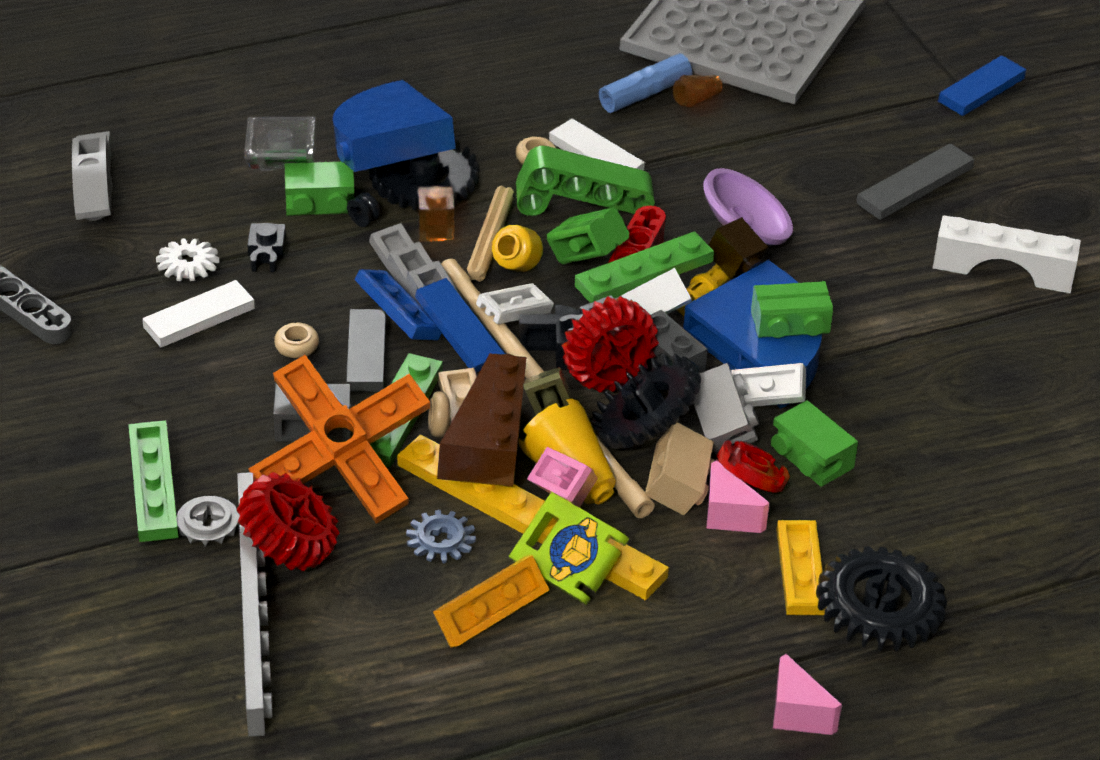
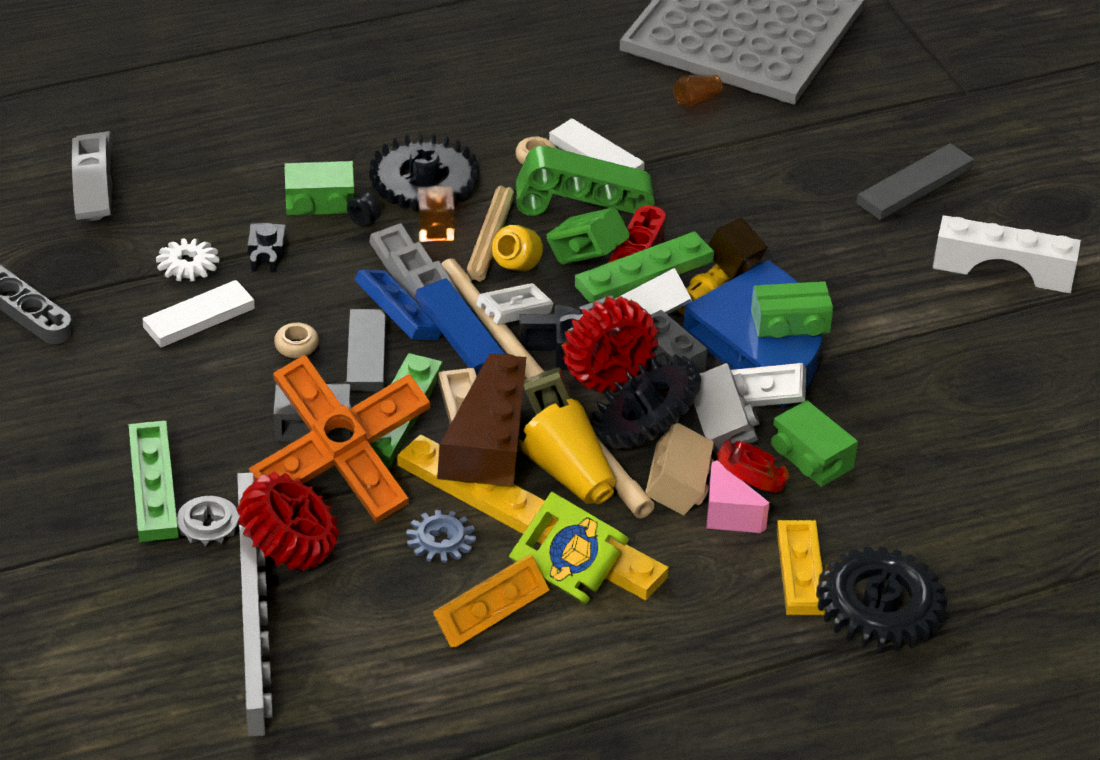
(279, 141): clear slope -> none
(390, 127): blue brick -> none
(439, 414): tan piece -> none
(563, 476): bright pink slope -> none
(644, 83): medium blue axle -> none
(738, 196): lavender dish -> none
(803, 702): bright pink slope -> none
(982, 85): blue tile -> none

